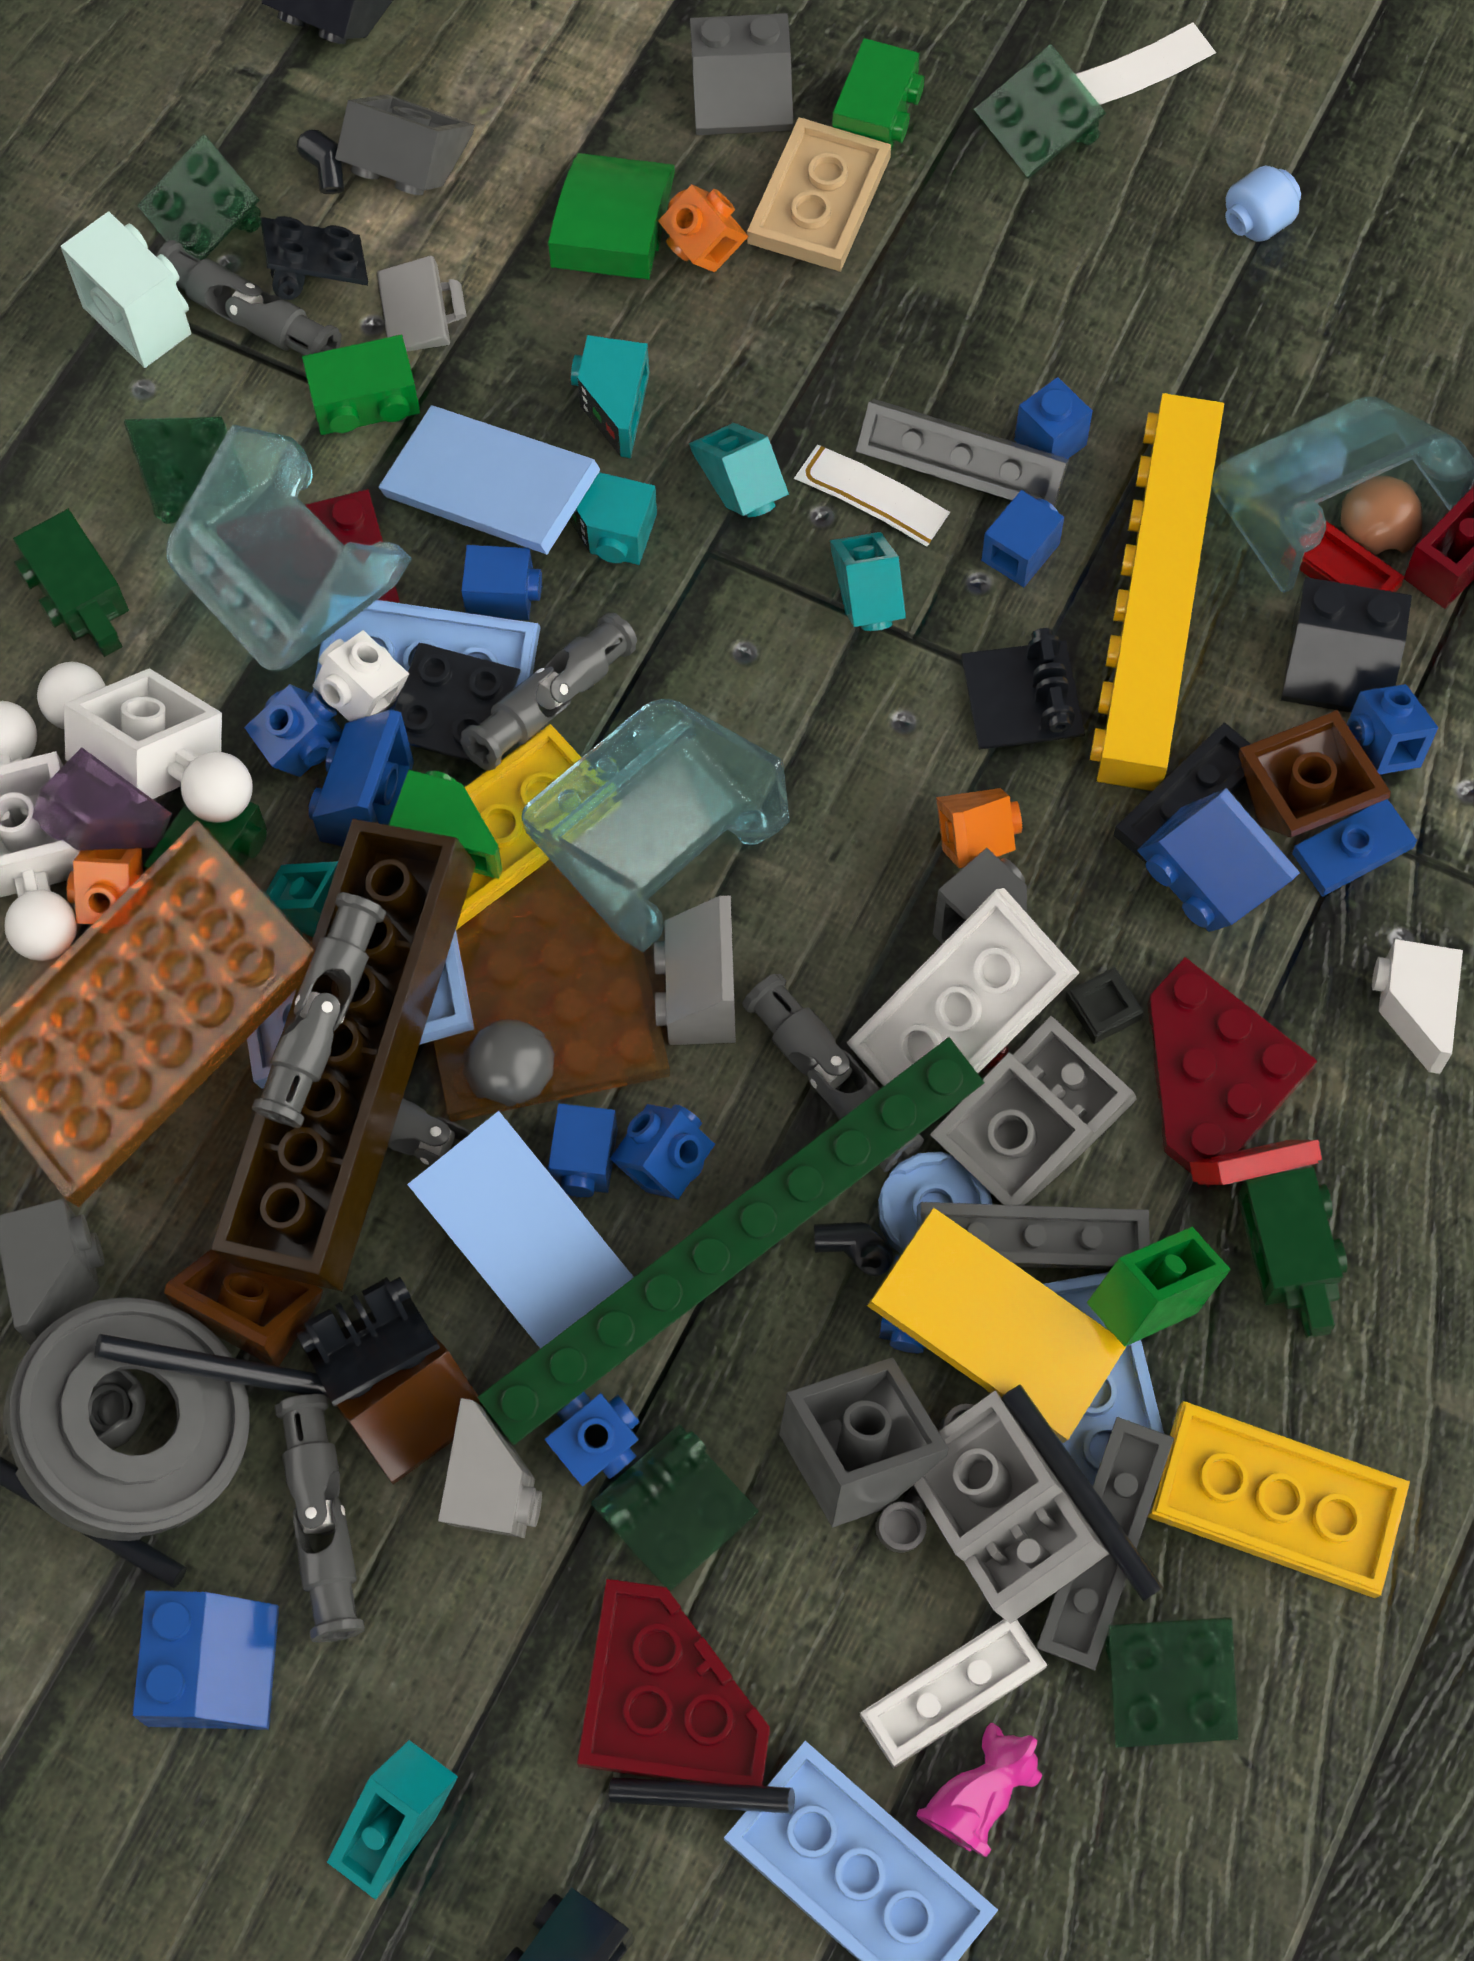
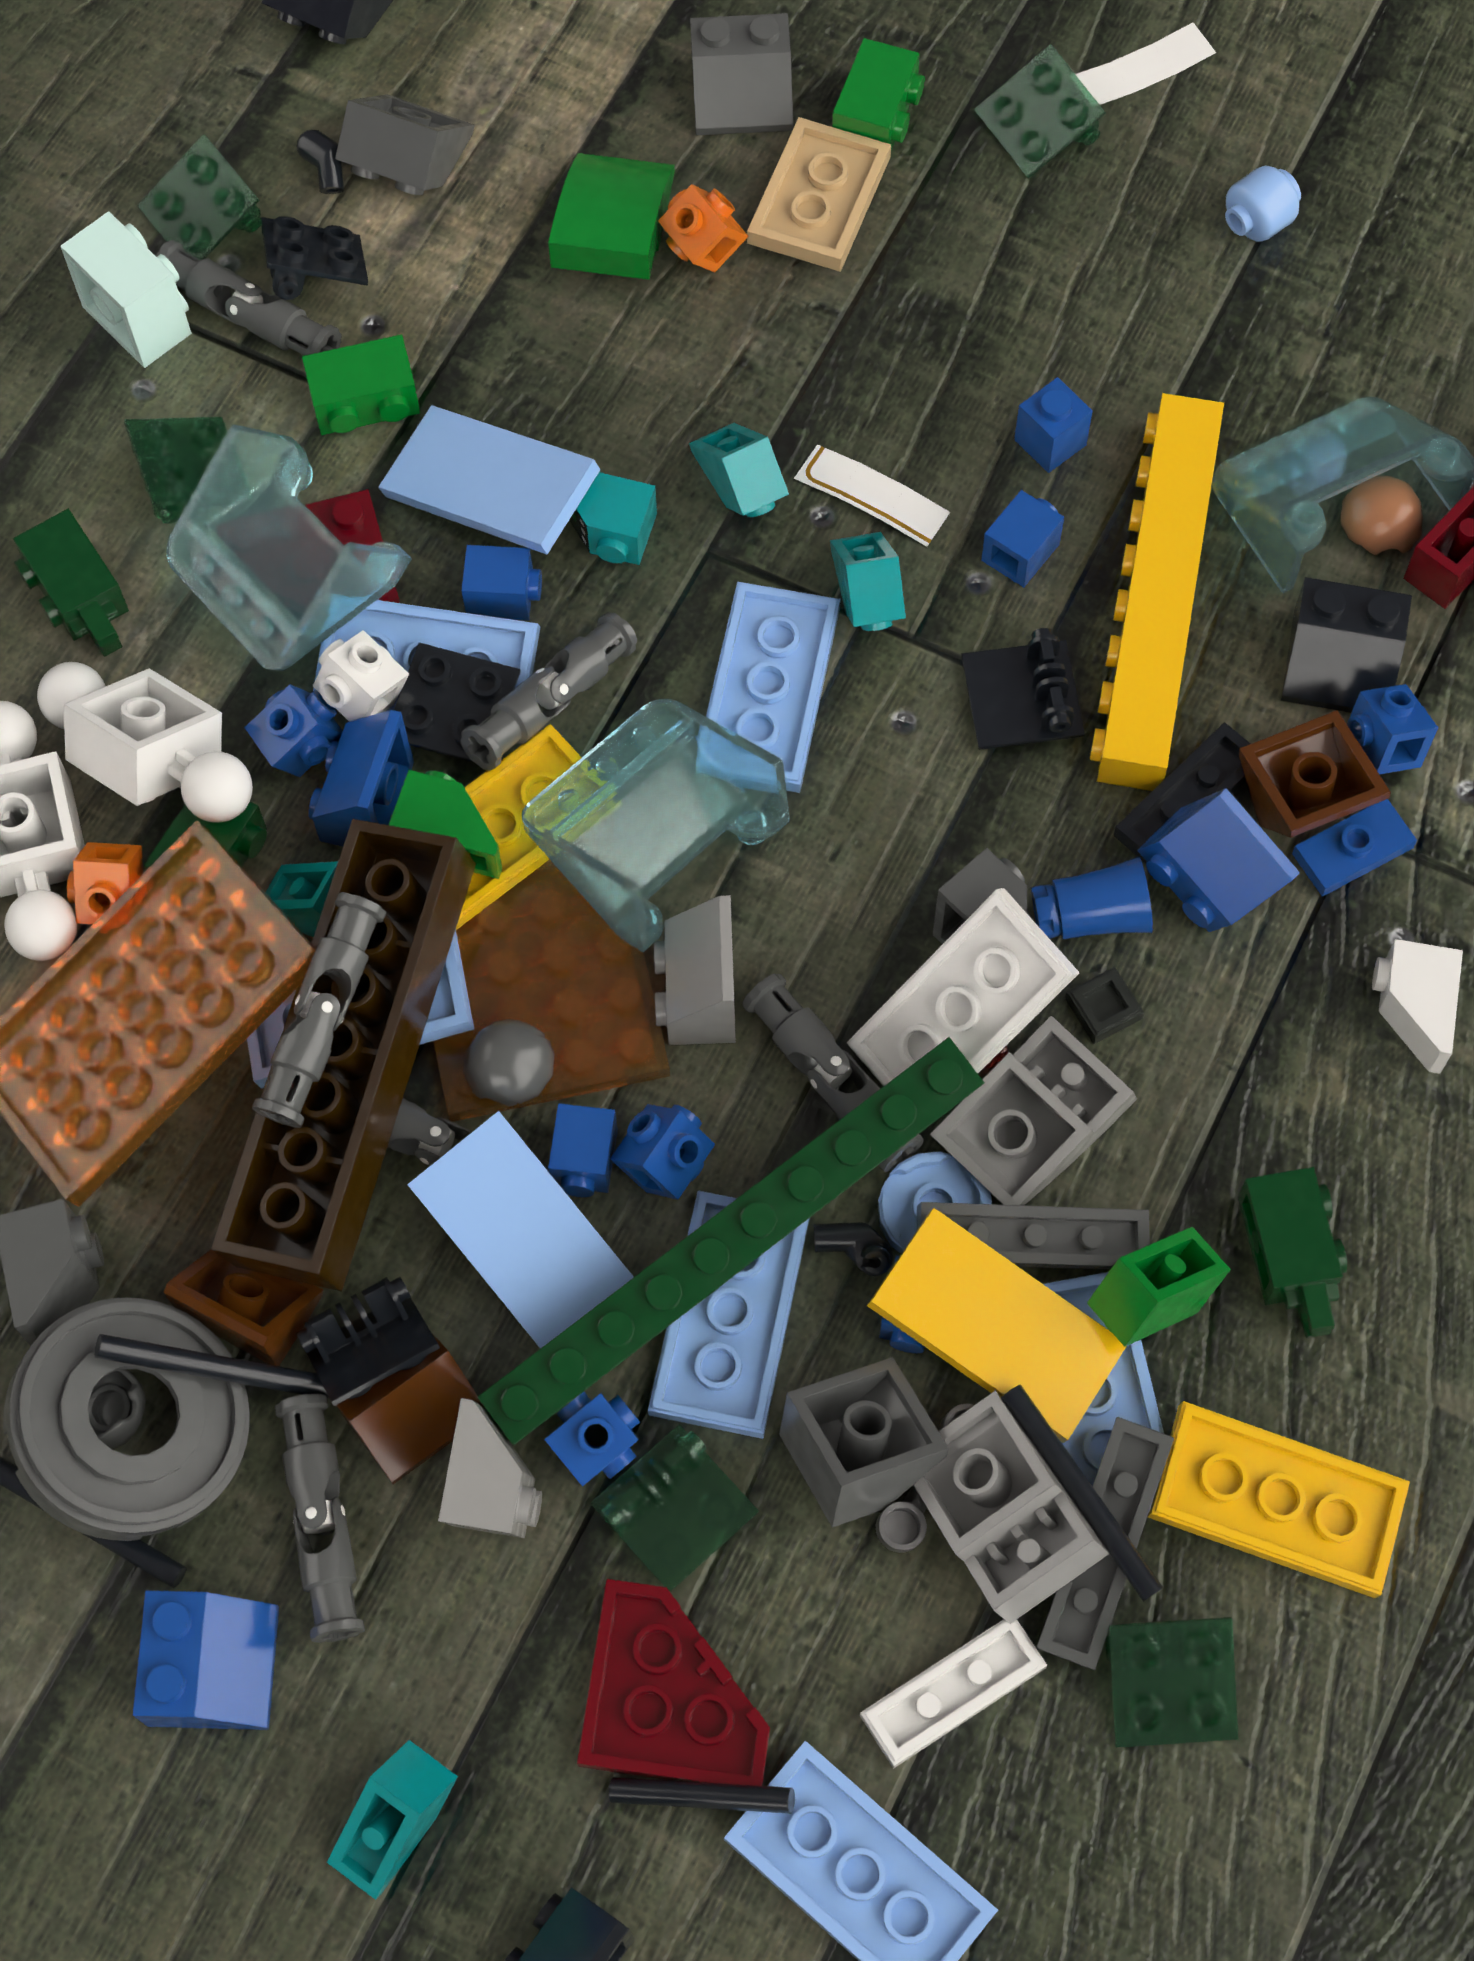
(98, 808): clear purple slope -> none
(415, 303): light grey piece -> none
(612, 387): teal slope -> none
(727, 1349): none -> light blue tile
(774, 671): none -> light blue tile
(959, 453): plate -> none
(976, 1798): dark pink animal -> none
(978, 822): orange slope -> none
(1095, 903): none -> blue plant
(1216, 1066): dark red plate -> none
(1255, 1162): tile -> none
(1347, 562): red tile -> none

